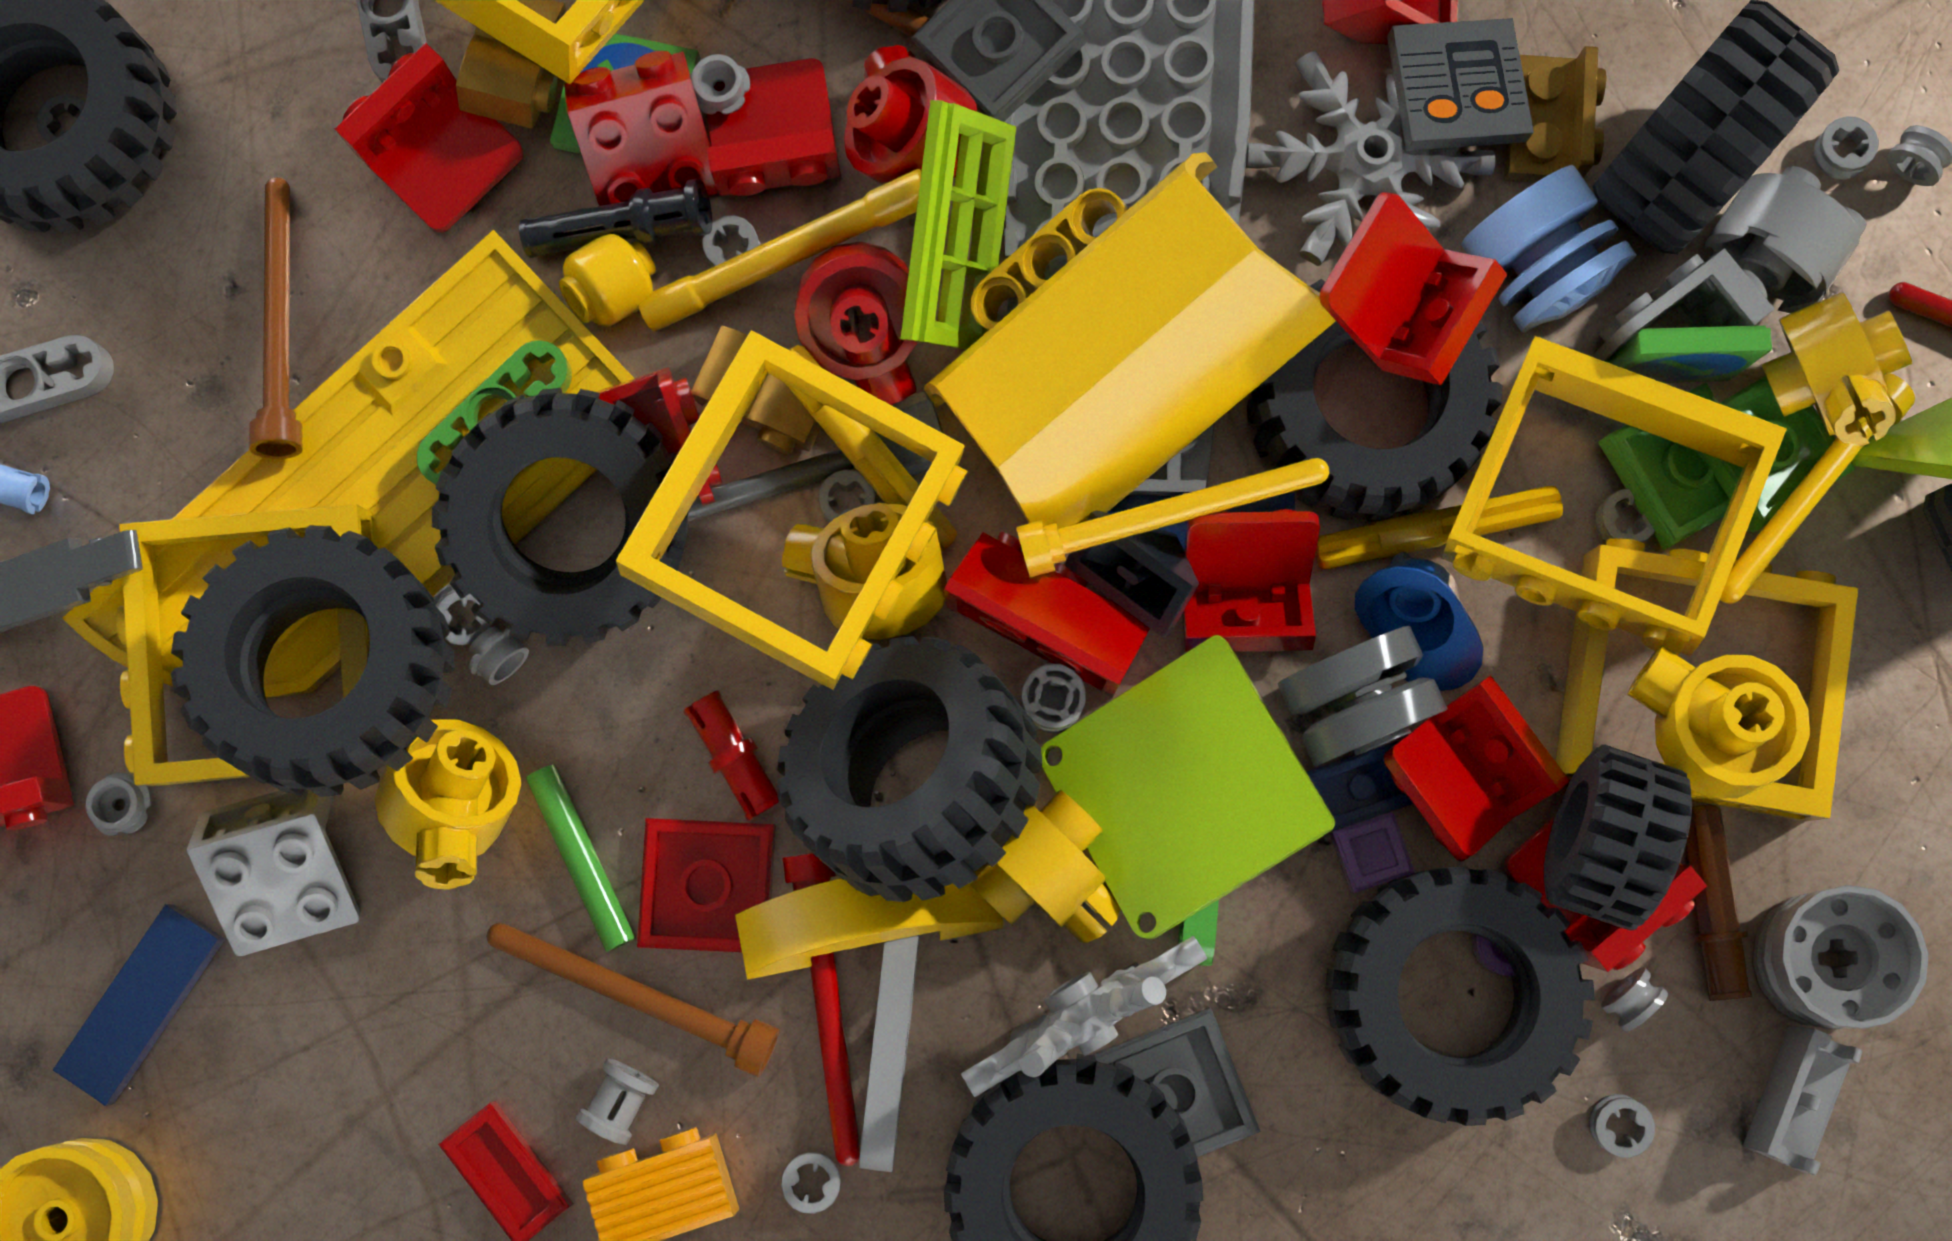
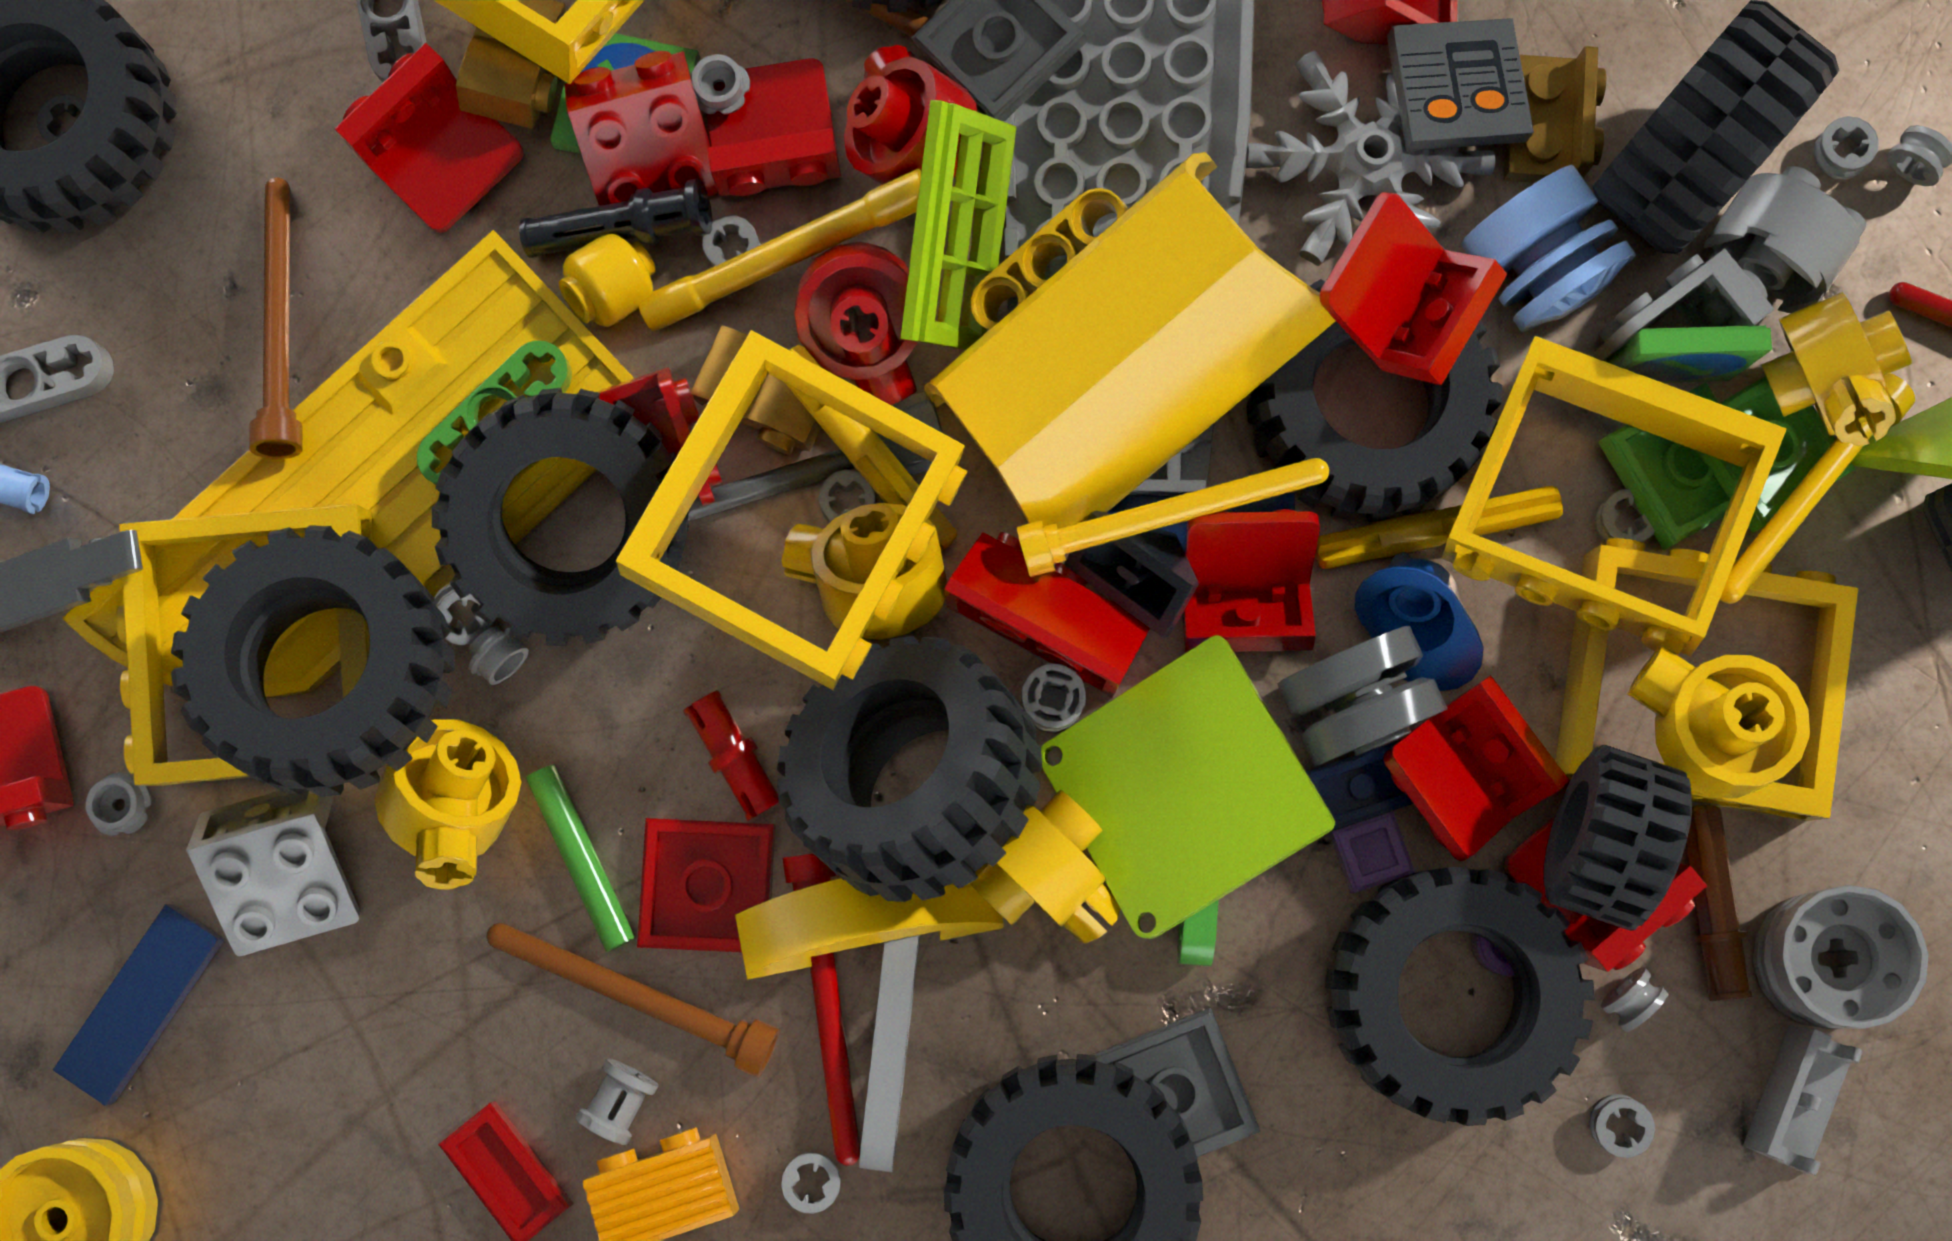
(1083, 1016): light grey piece -> none

